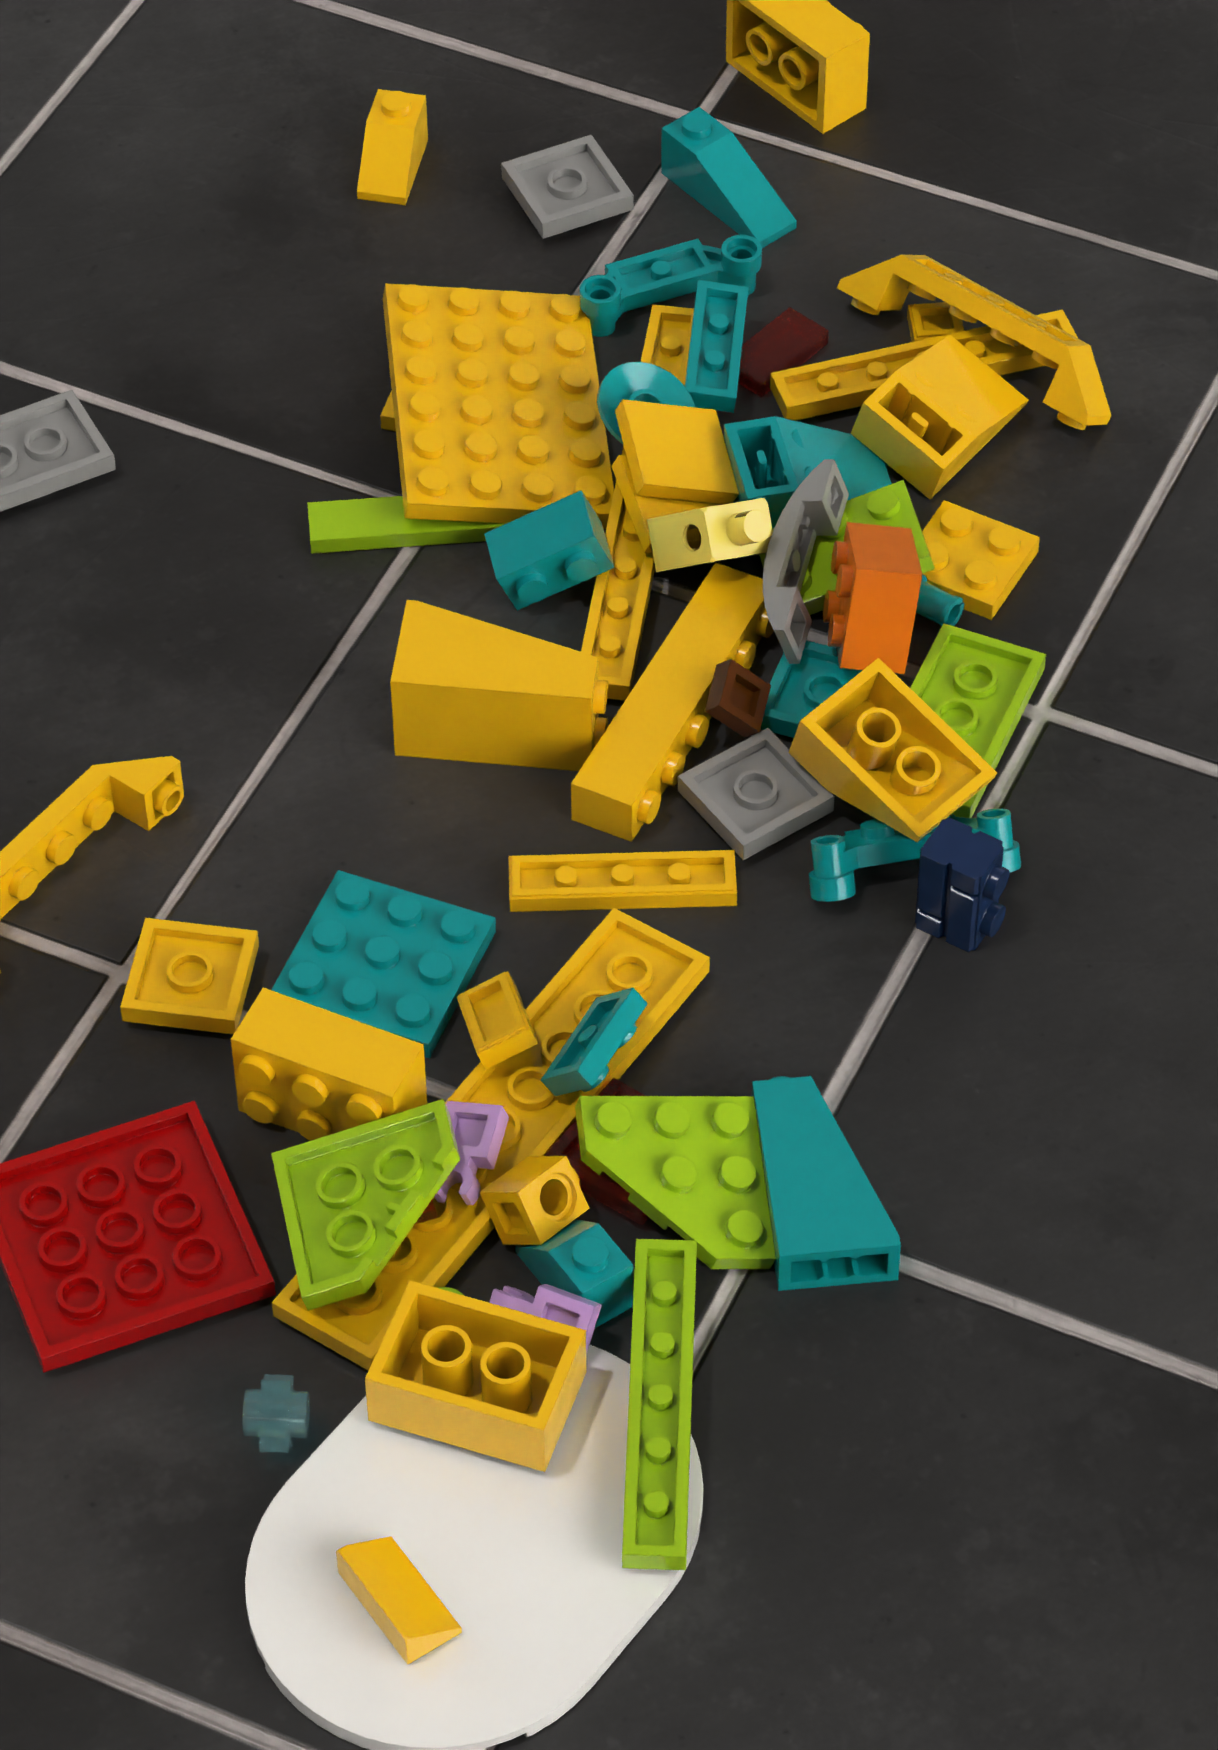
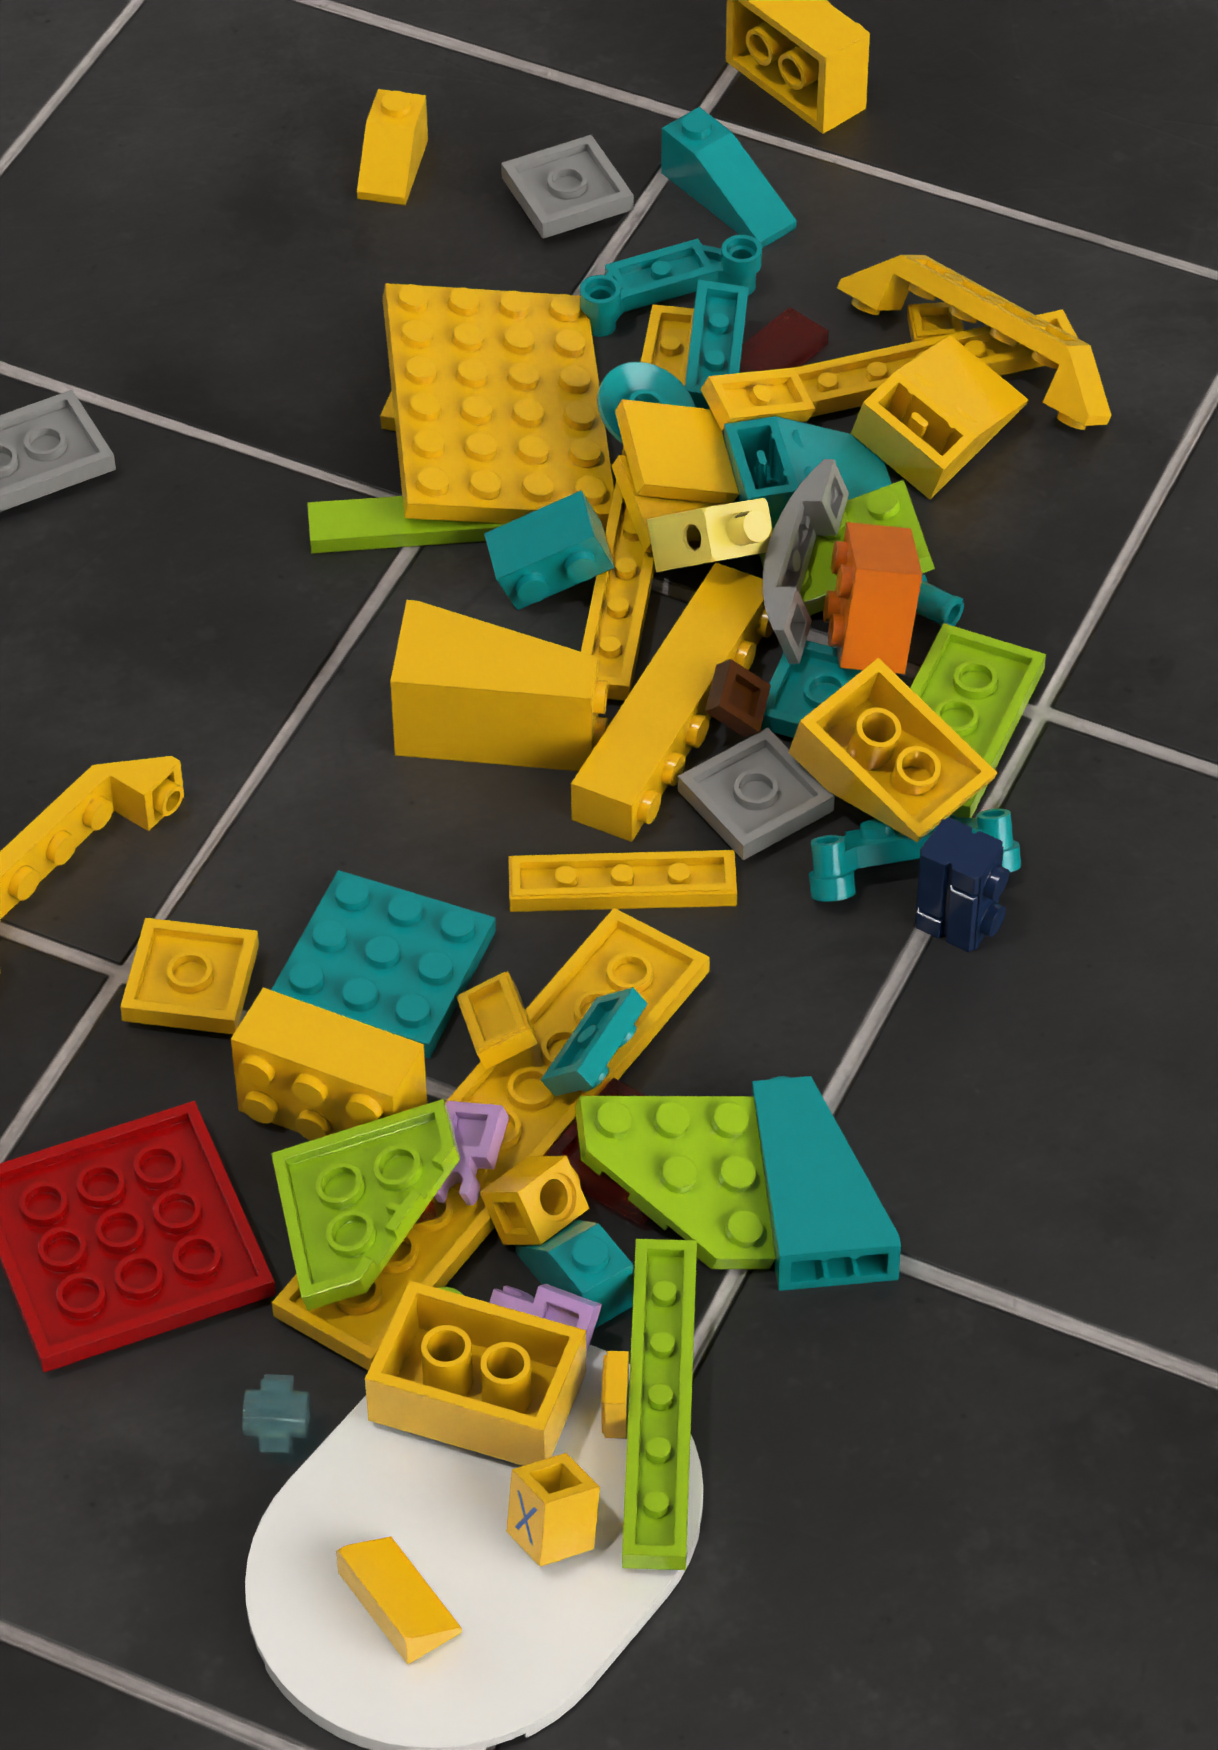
(553, 1509): none -> yellow brick
(615, 1394): none -> yellow tile
(757, 396): none -> yellow plate
(976, 557): yellow plate -> none

